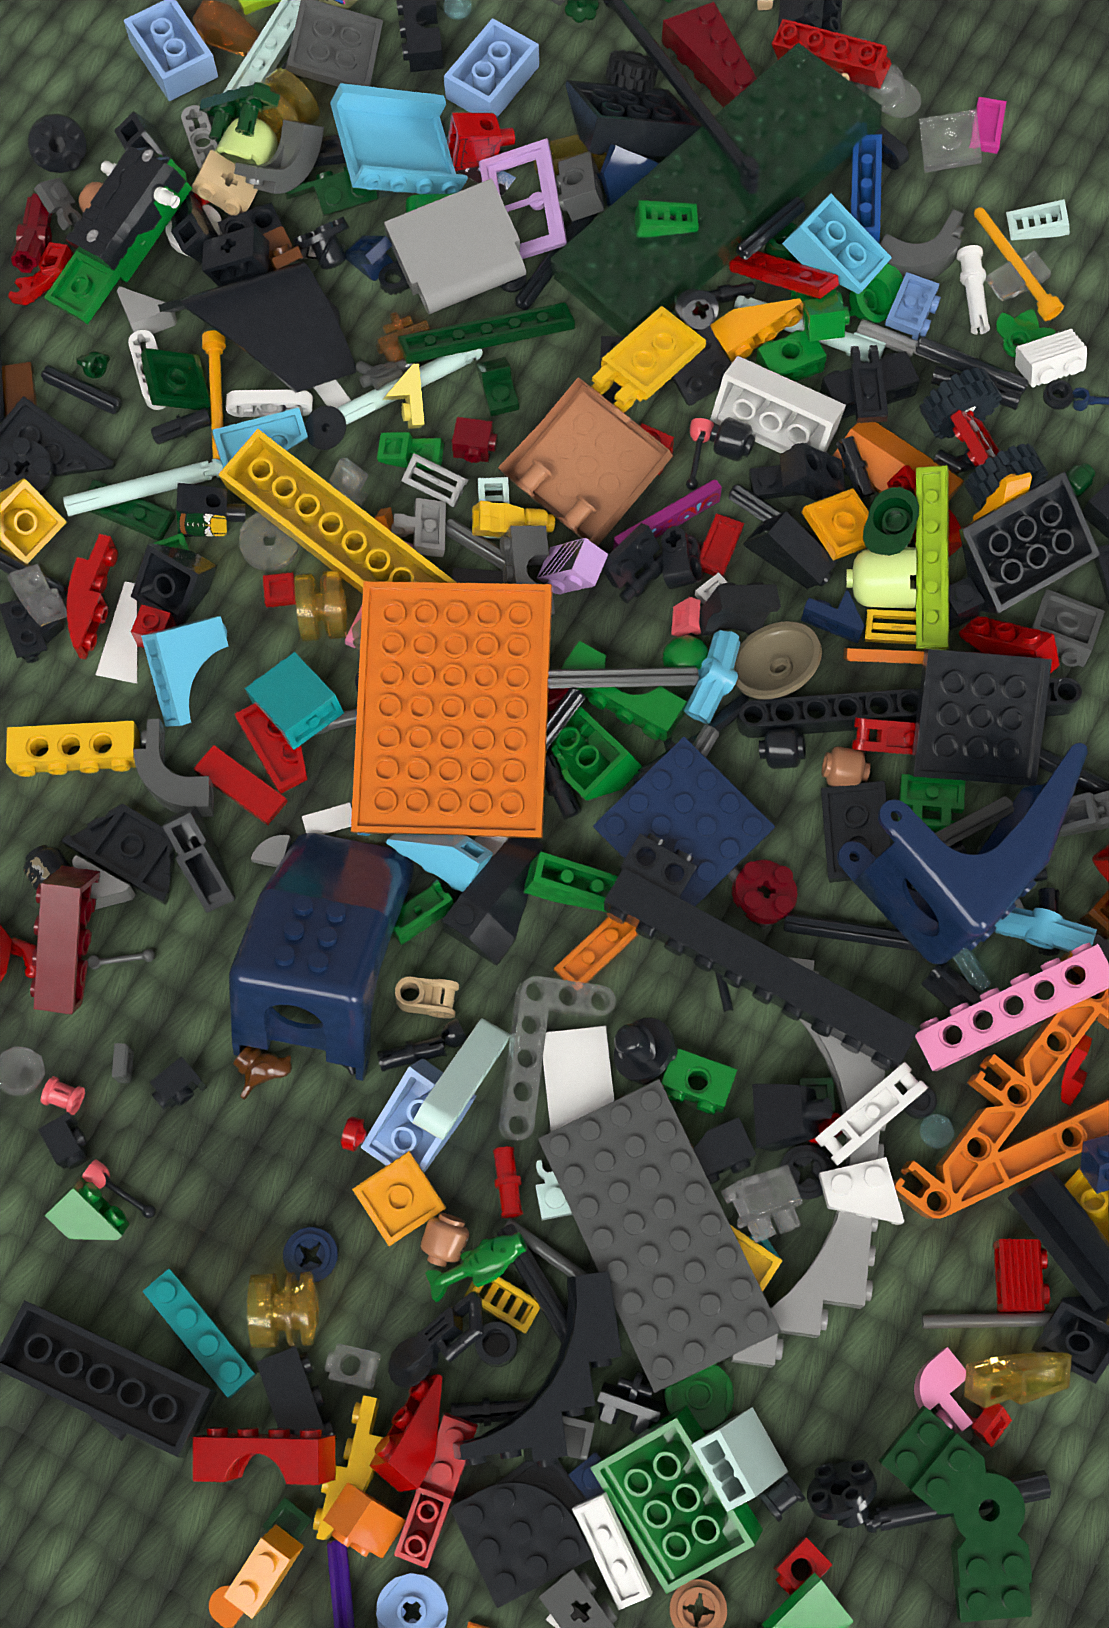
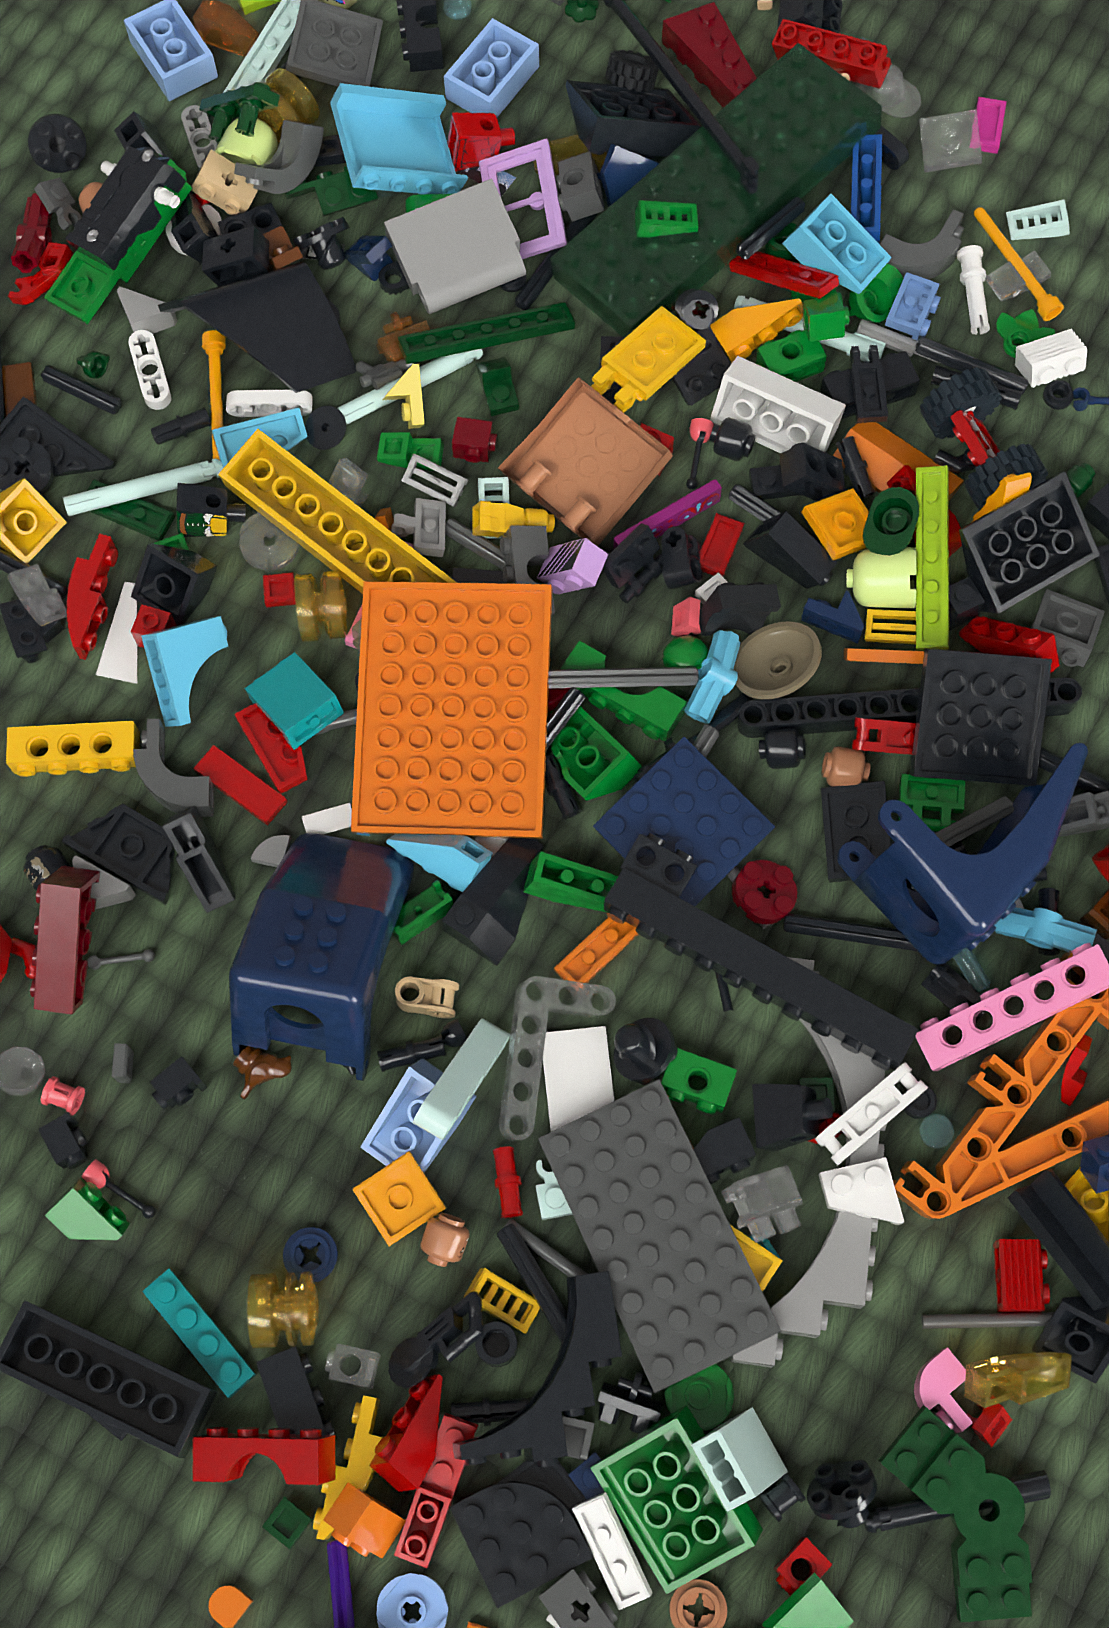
(175, 379): dark green plate -> none
(263, 1571): light orange brick -> none
(332, 394): white sticker -> none
(353, 1134): red tile -> none
(483, 1263): green animal -> none
(726, 292): black bar -> none
(801, 1157): black gear -> none

